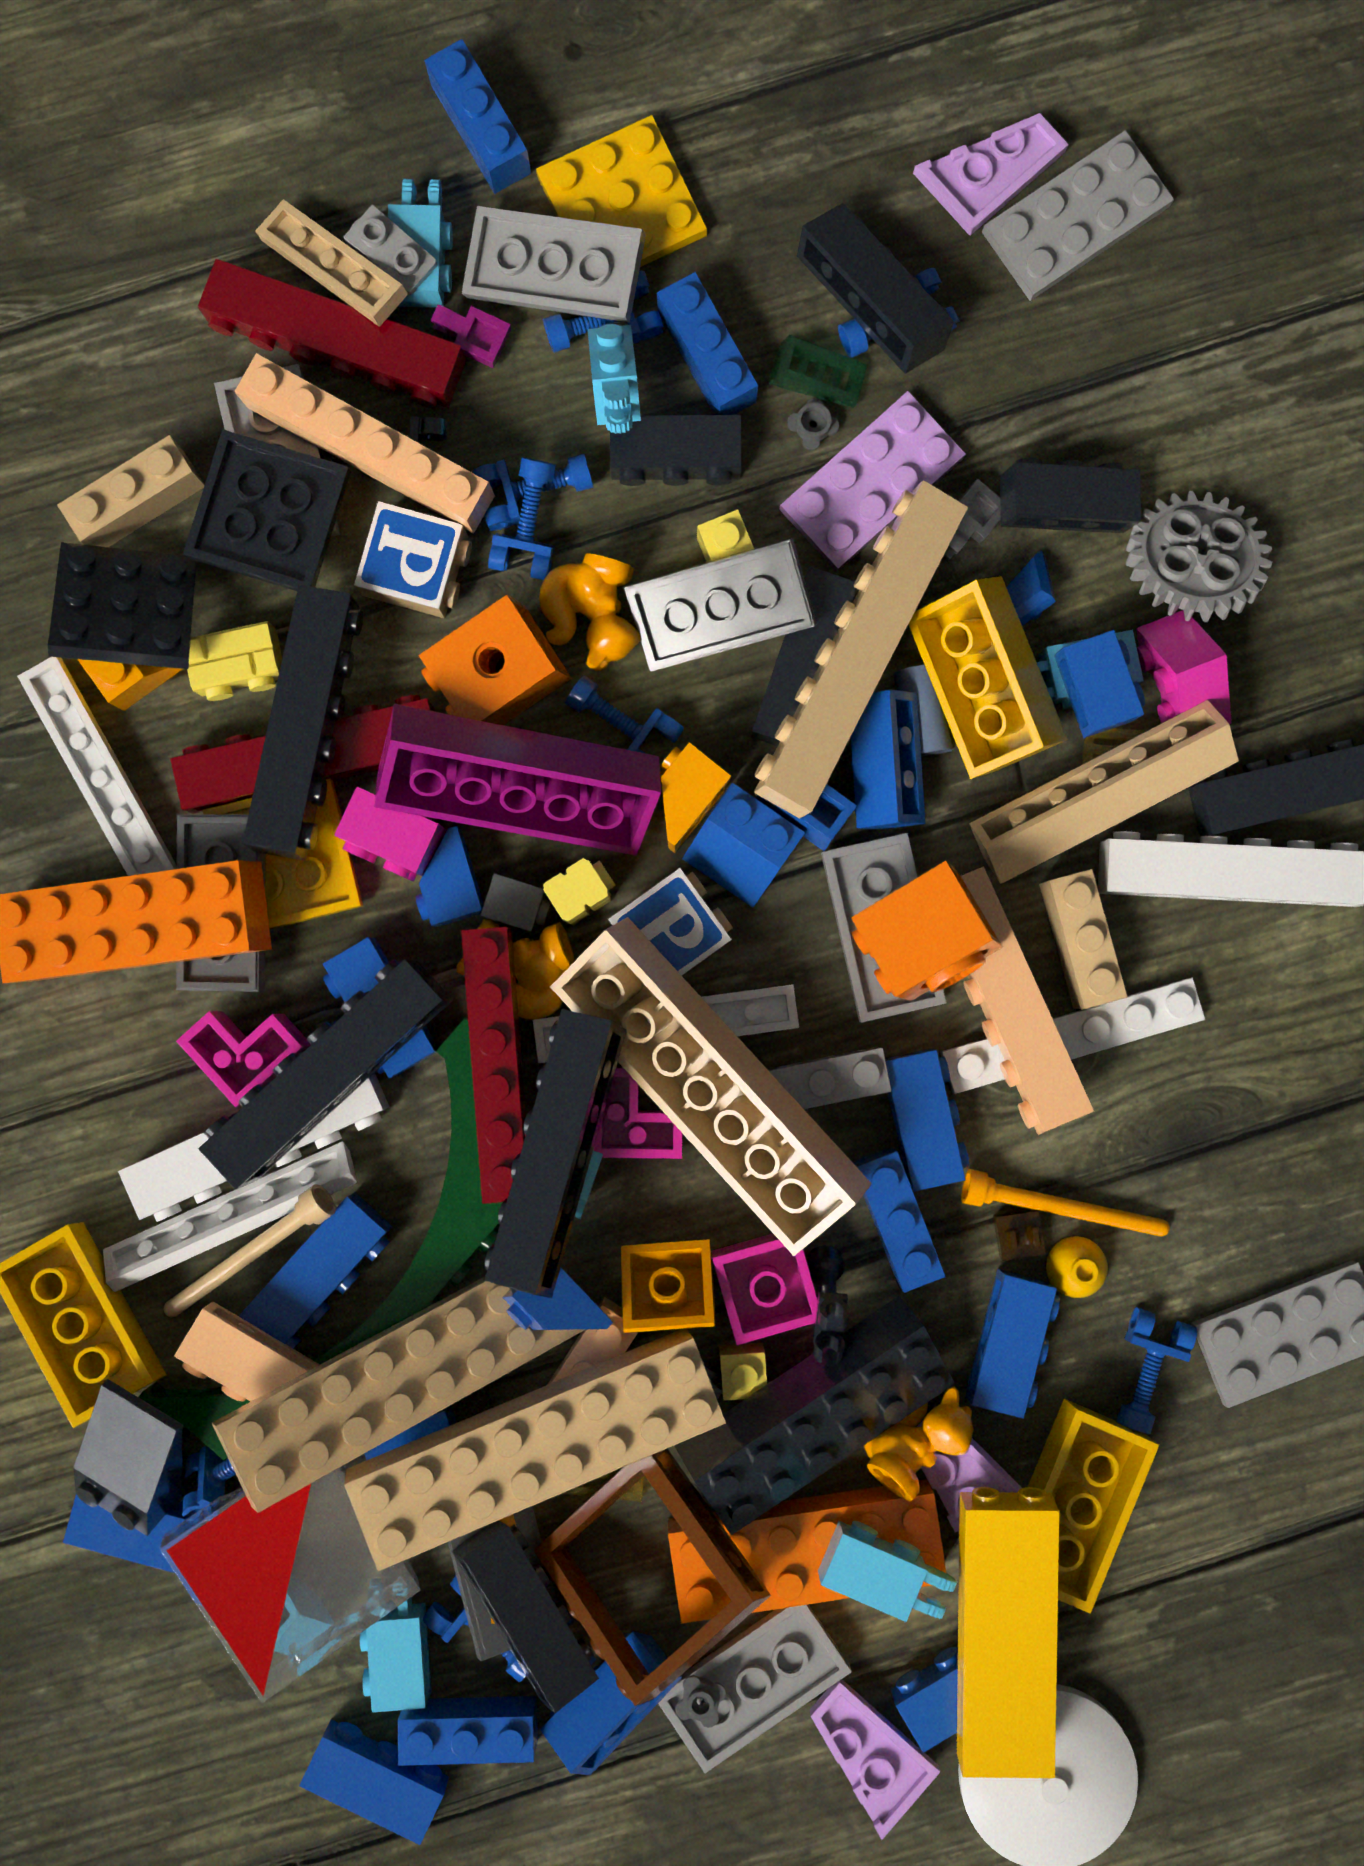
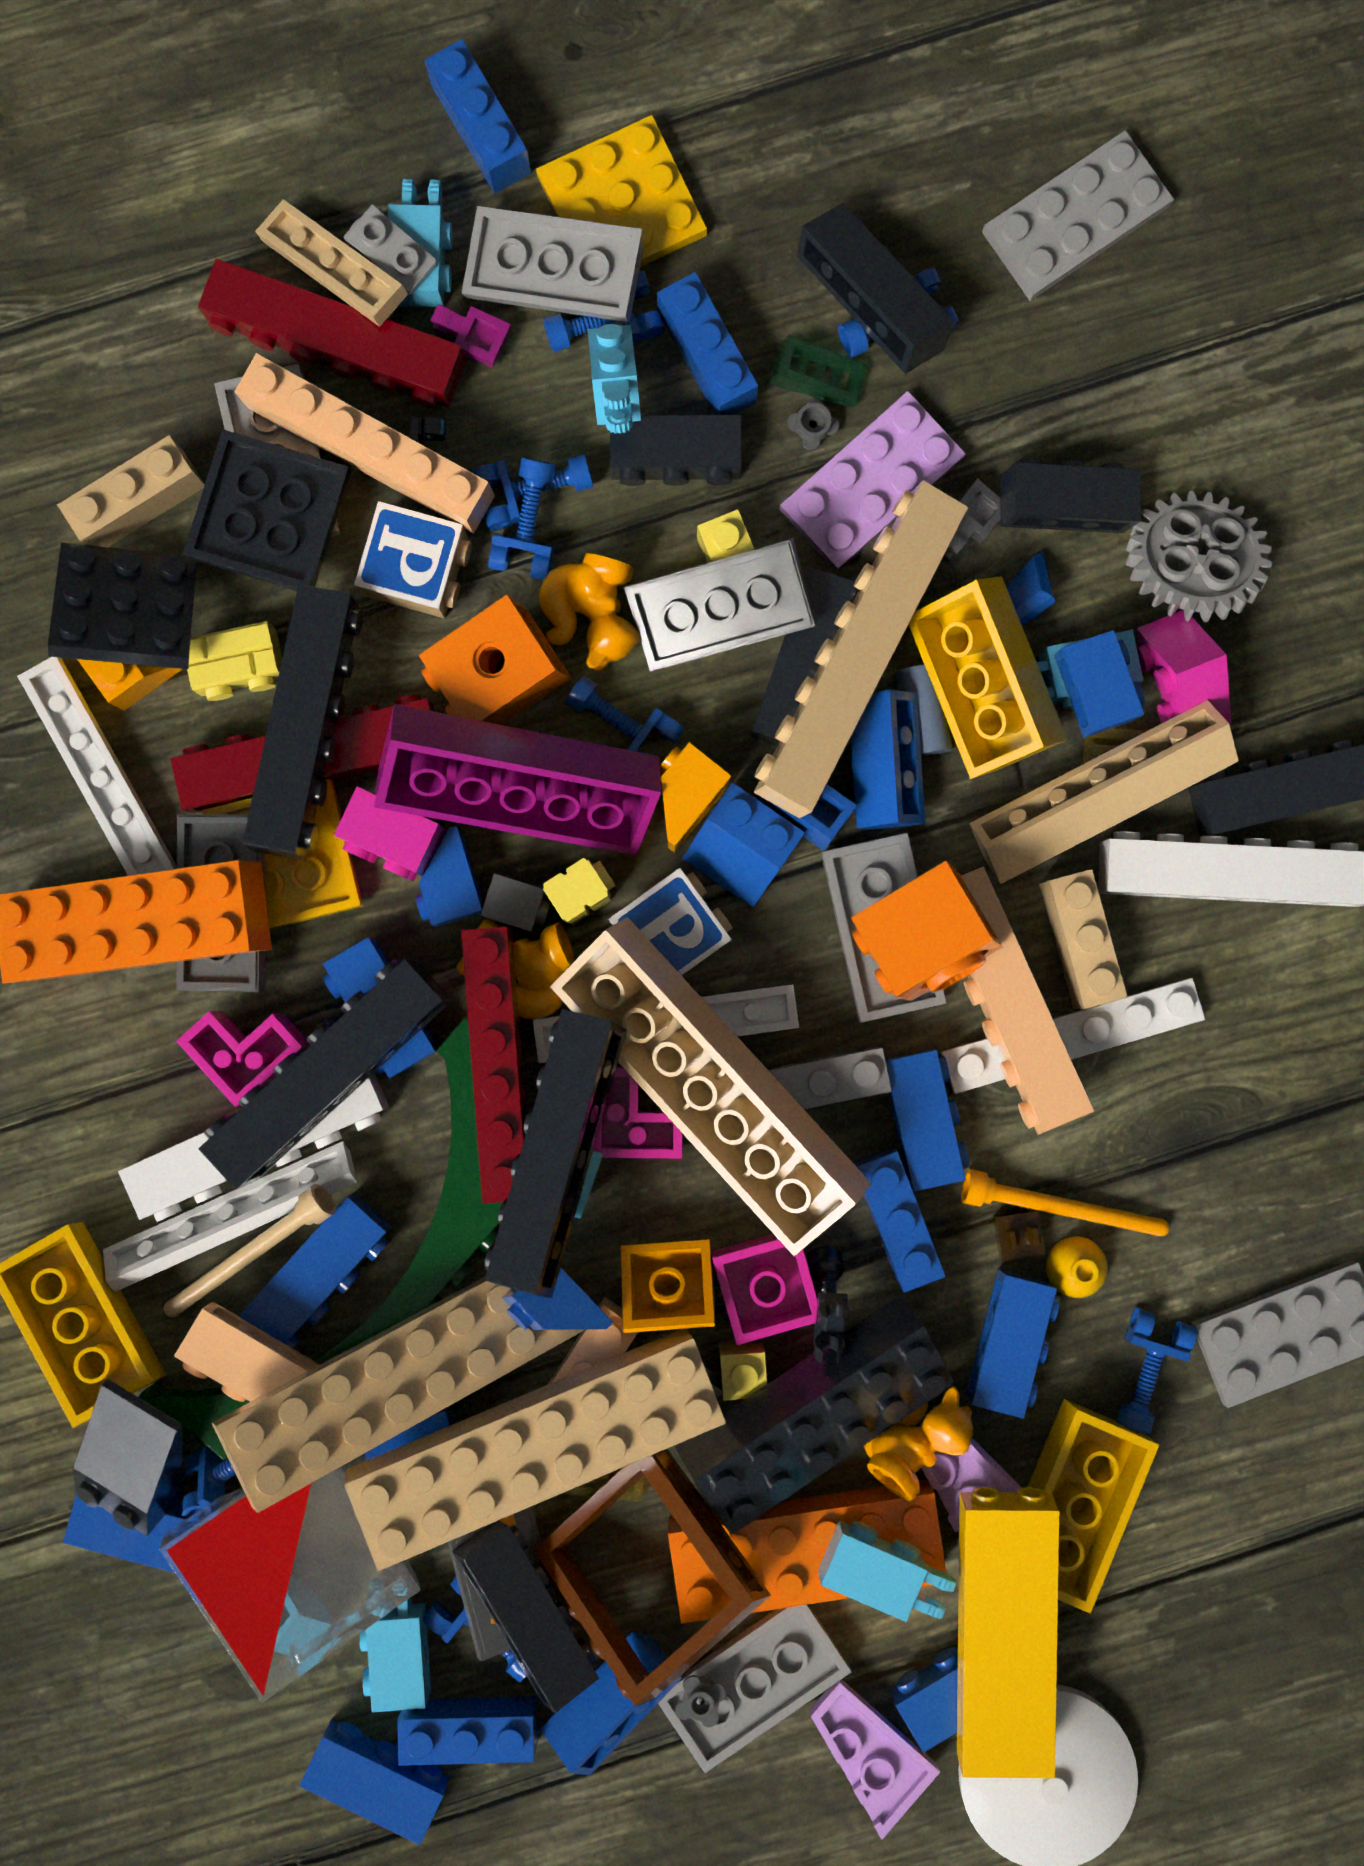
(988, 174): lavender wing -> none

